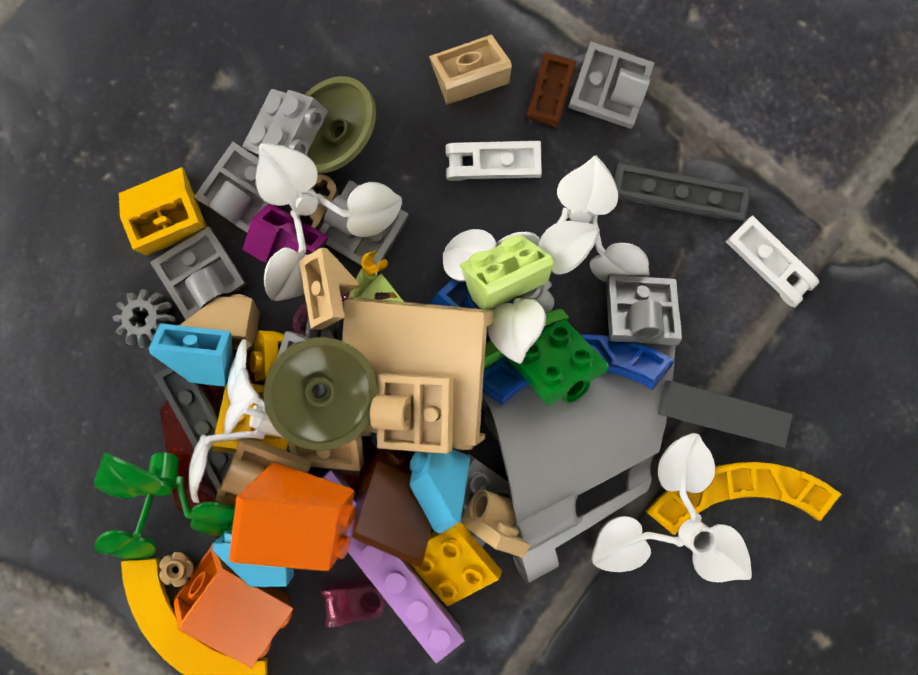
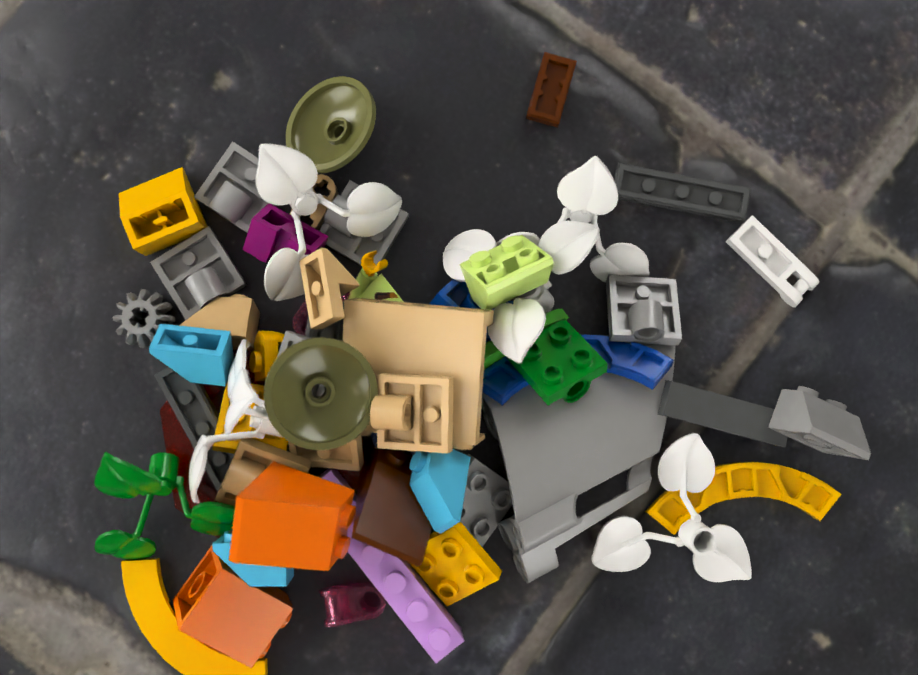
(185, 567): tan plate -> none
(287, 121): light grey plate -> none
(471, 69): tan slope -> none
(492, 520): tan plate -> none
(494, 160): white plate -> none
(611, 85): light grey plate -> none
(819, 423): none -> light grey slope

